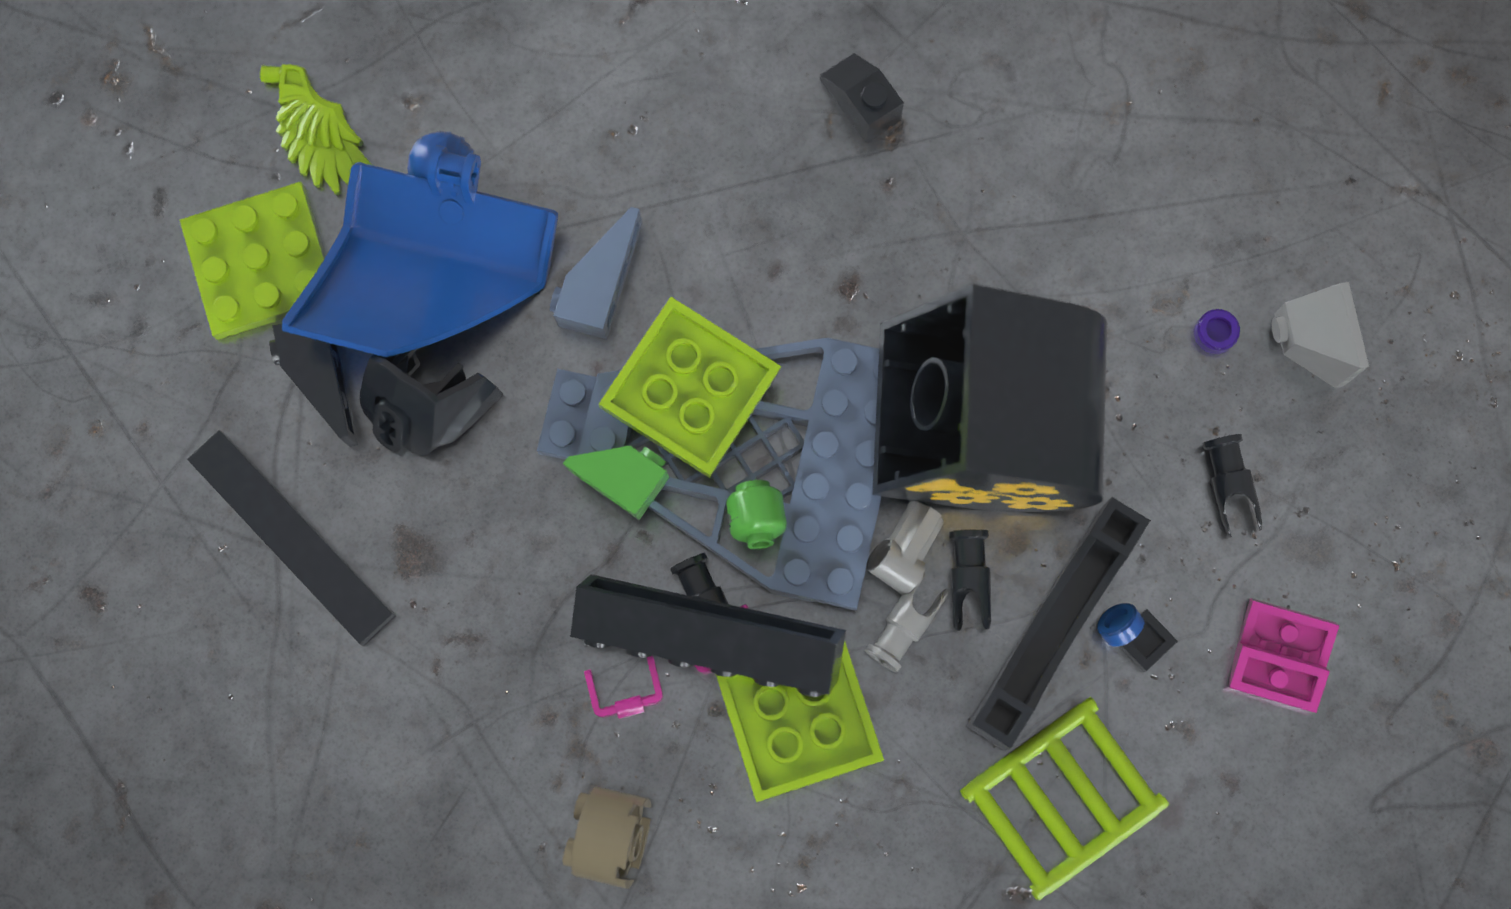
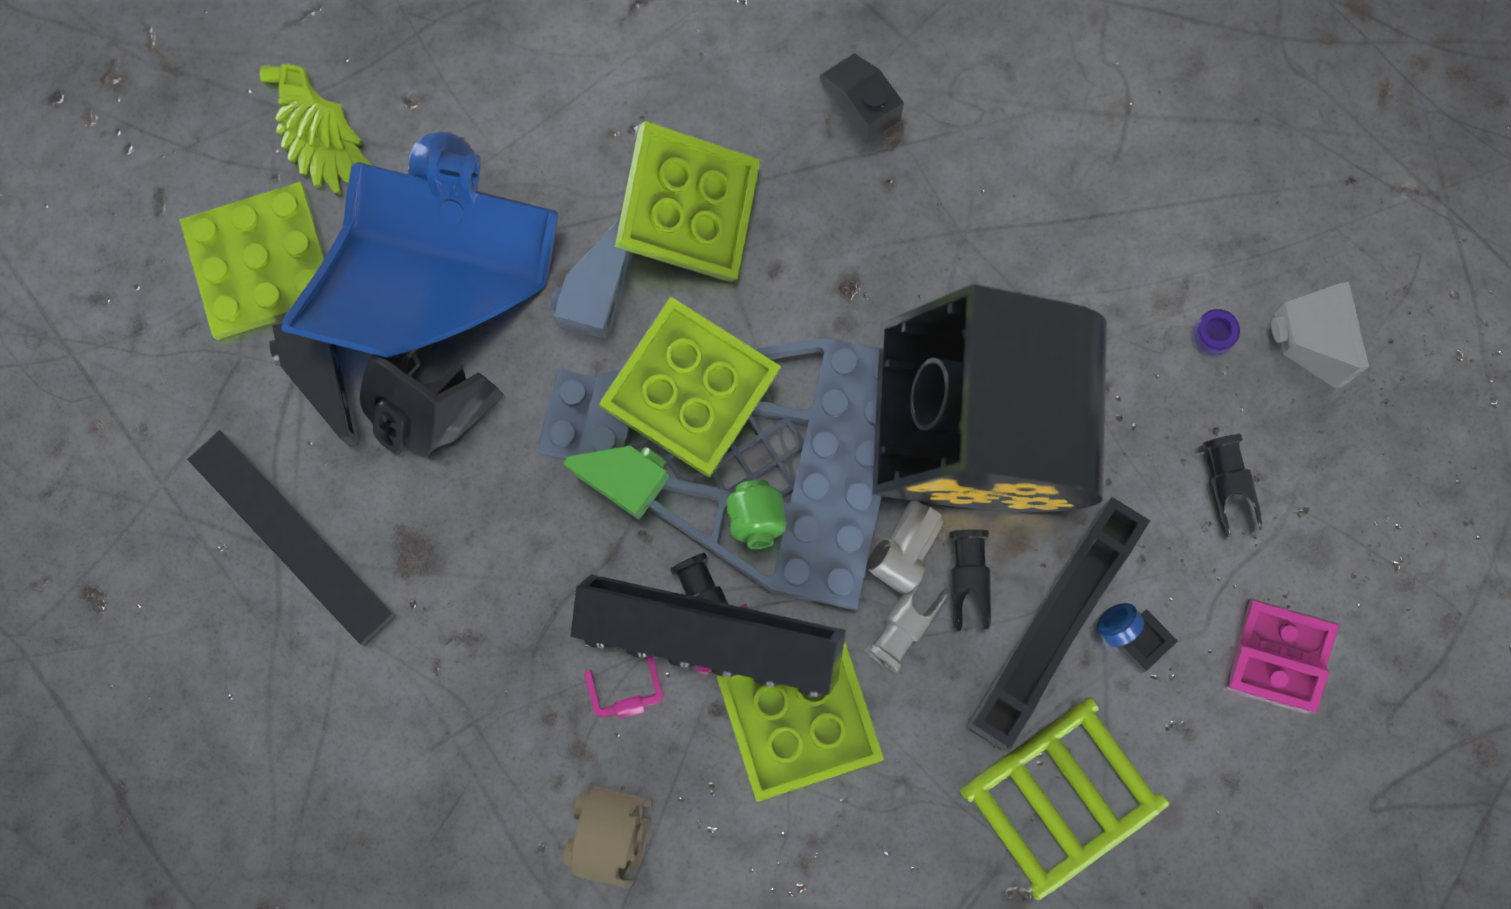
(687, 202): none -> lime plate

